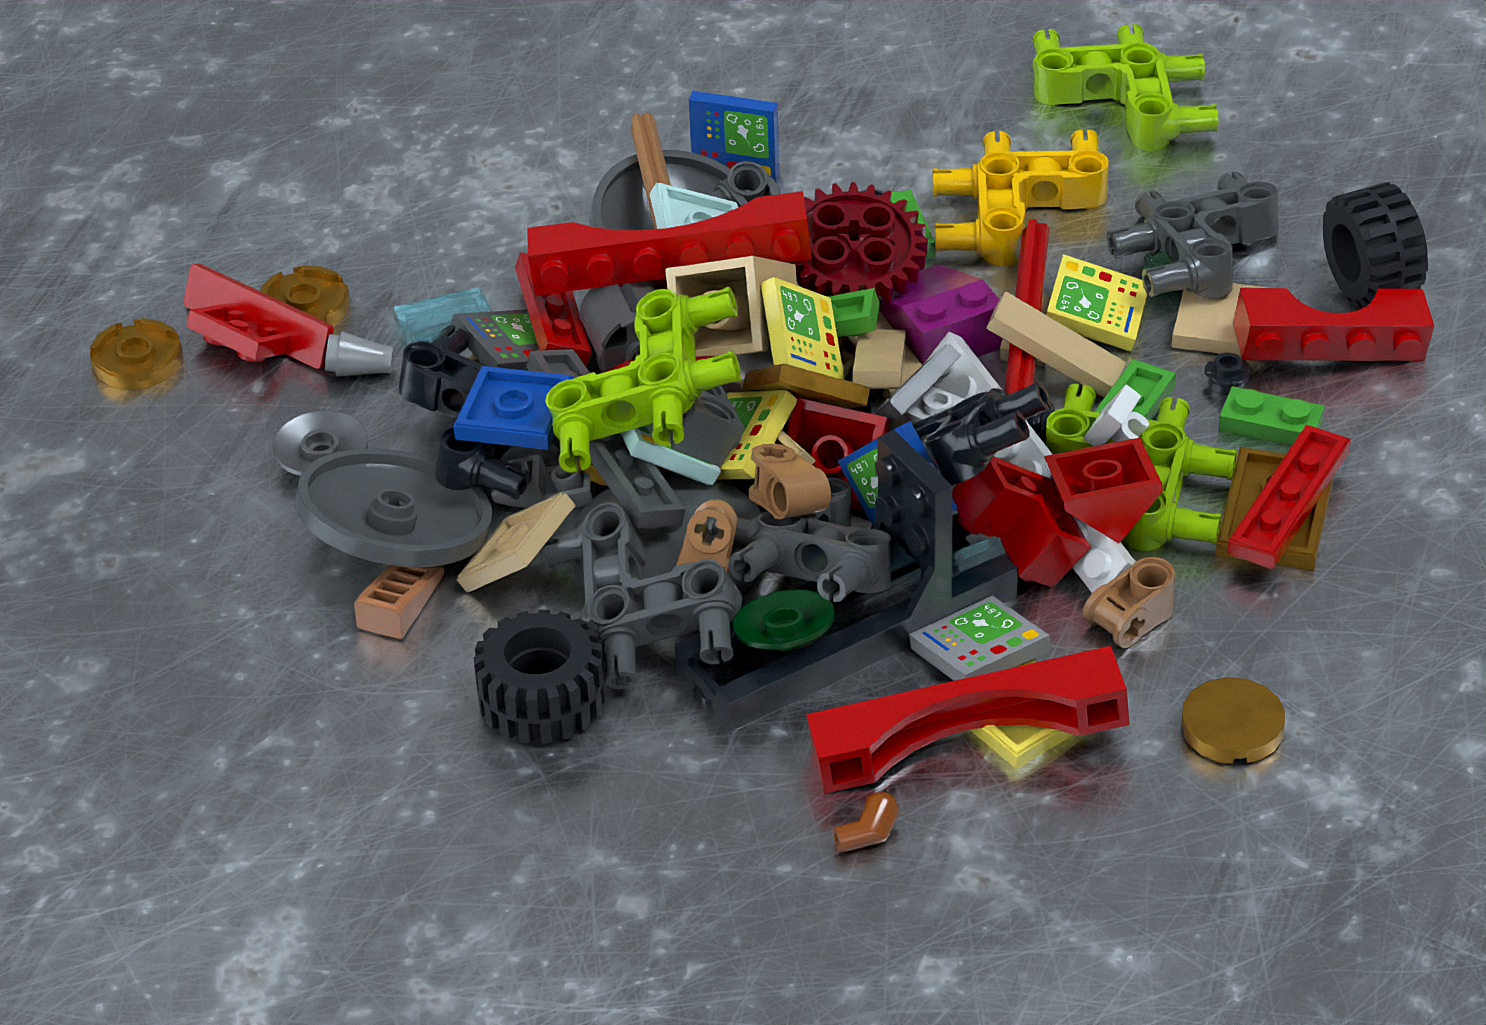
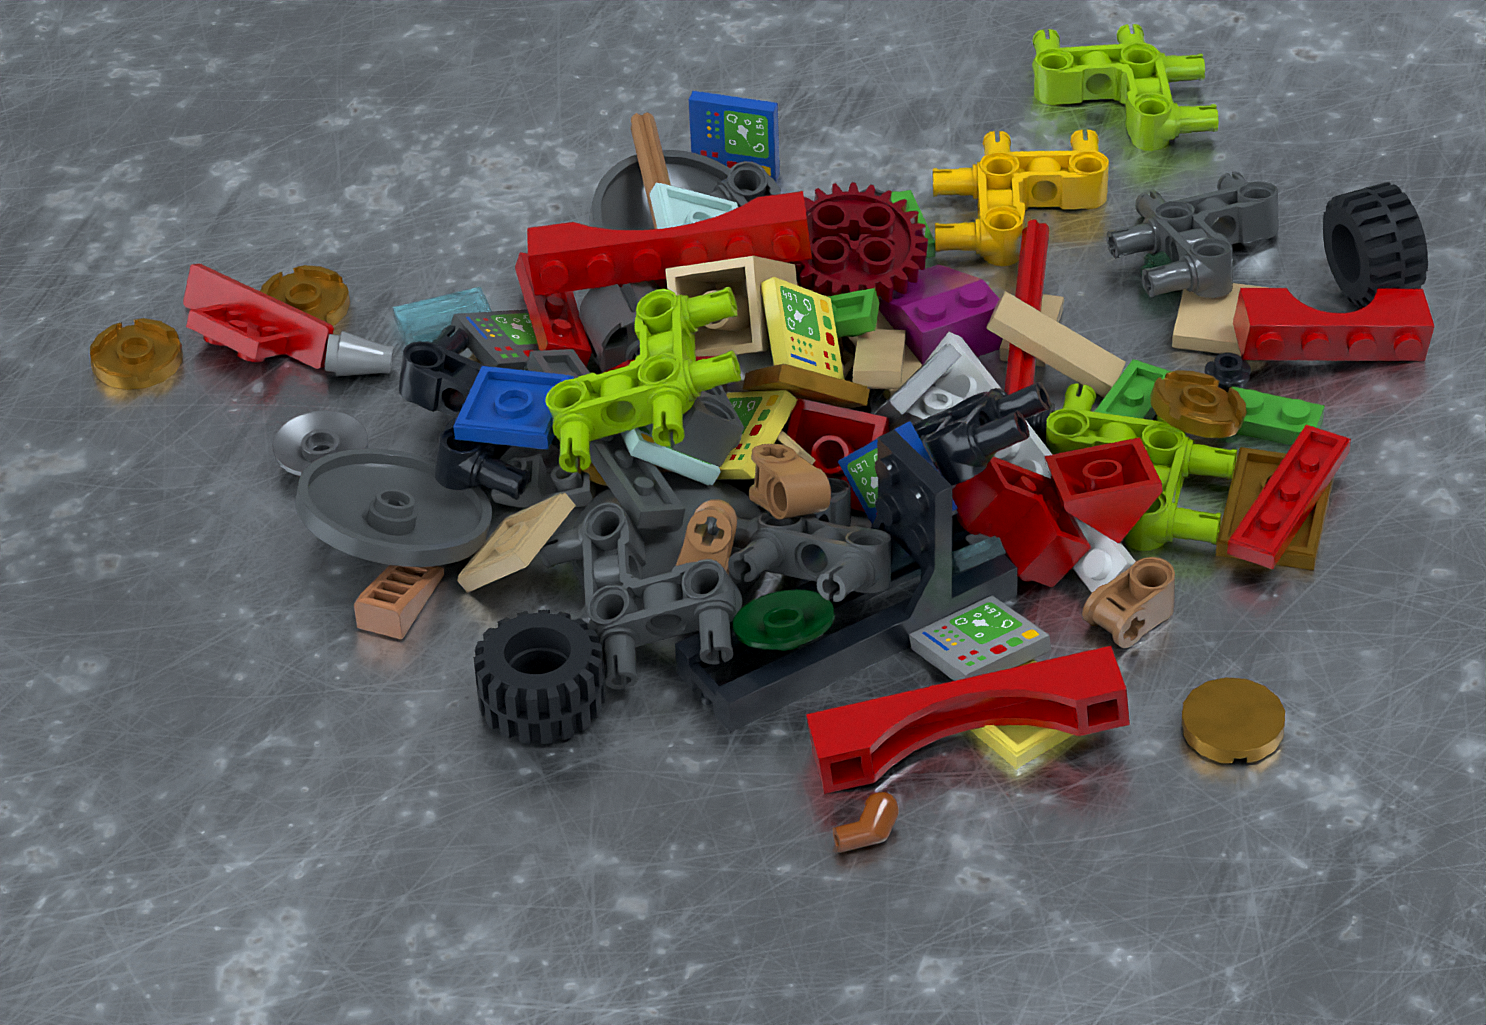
(1097, 302): light yellow tile -> none
(1118, 420): white tile -> none
(1197, 404): none -> pearl gold tile

